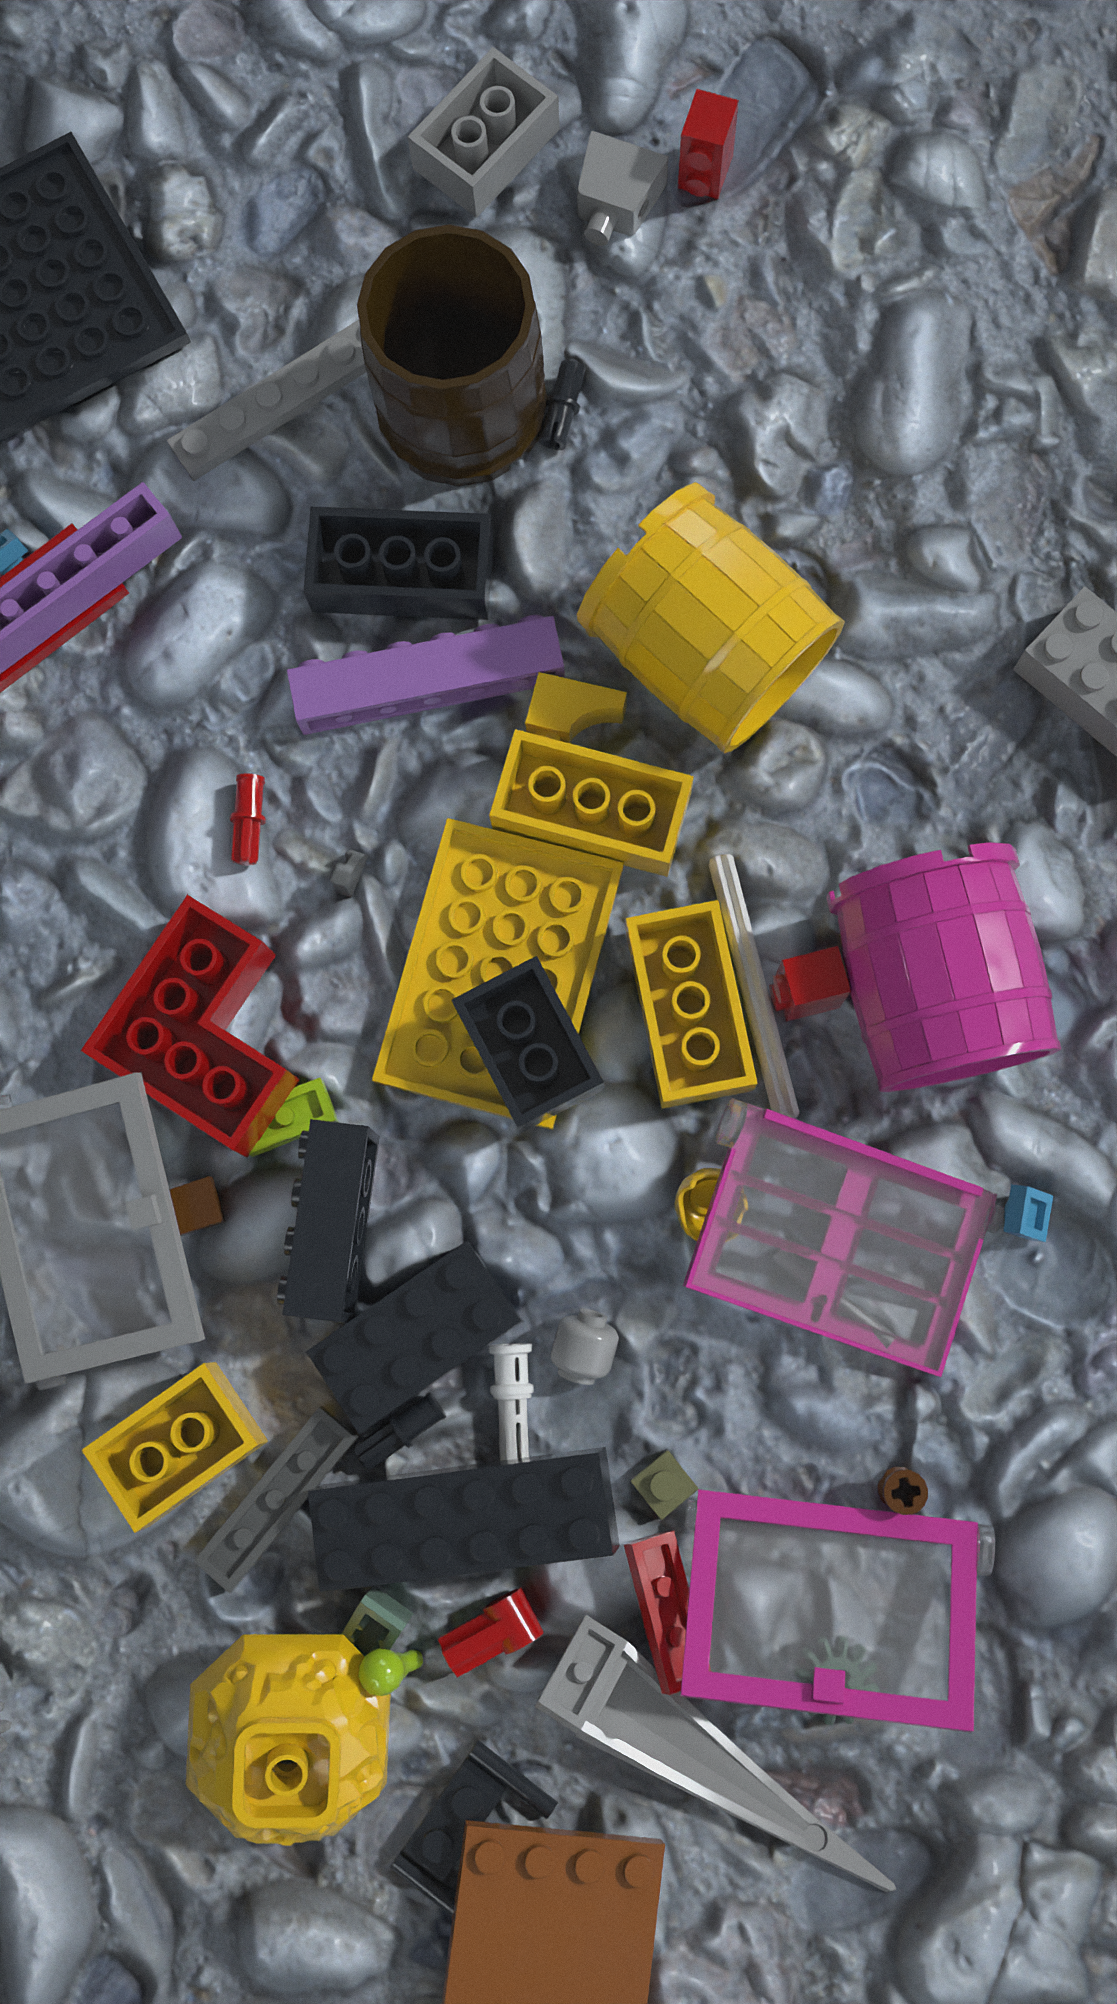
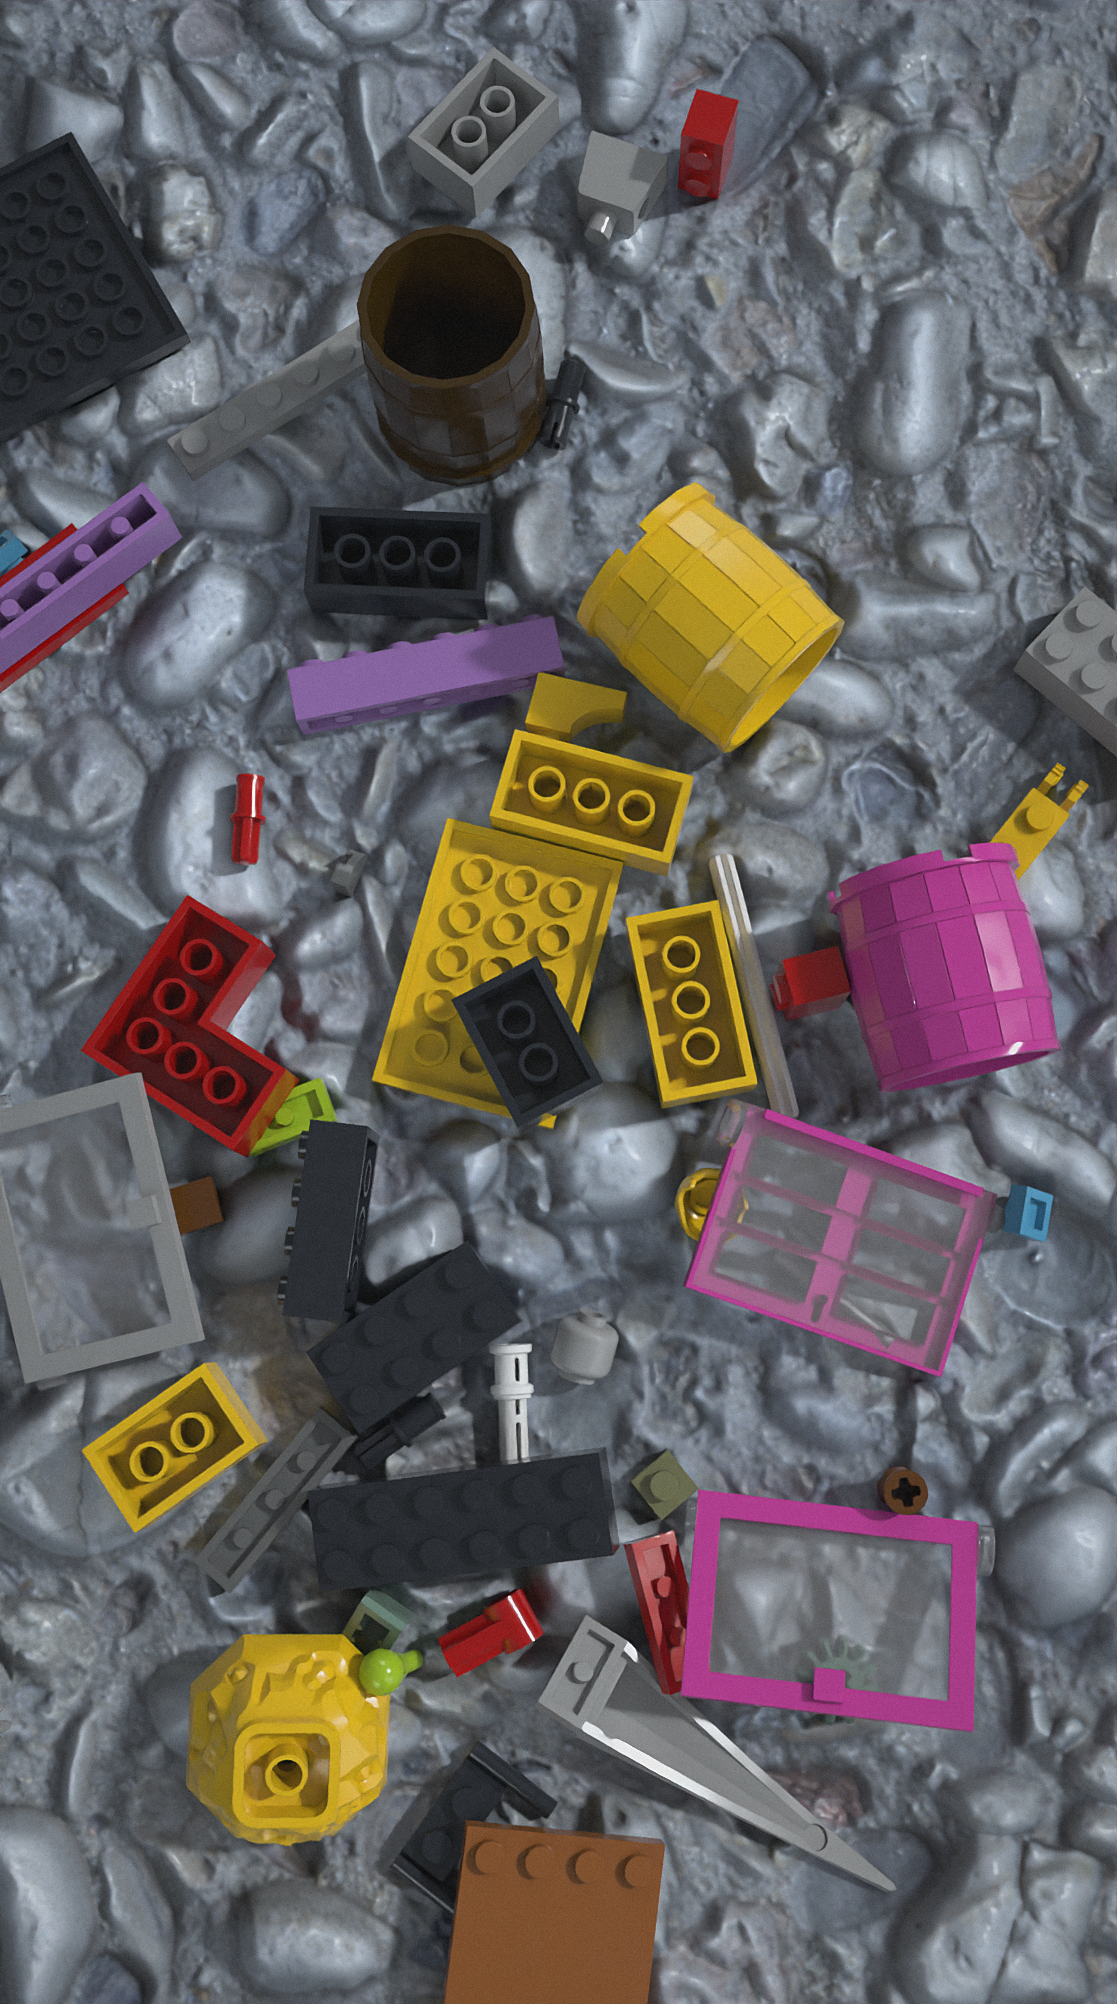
(1037, 819): none -> yellow hinge

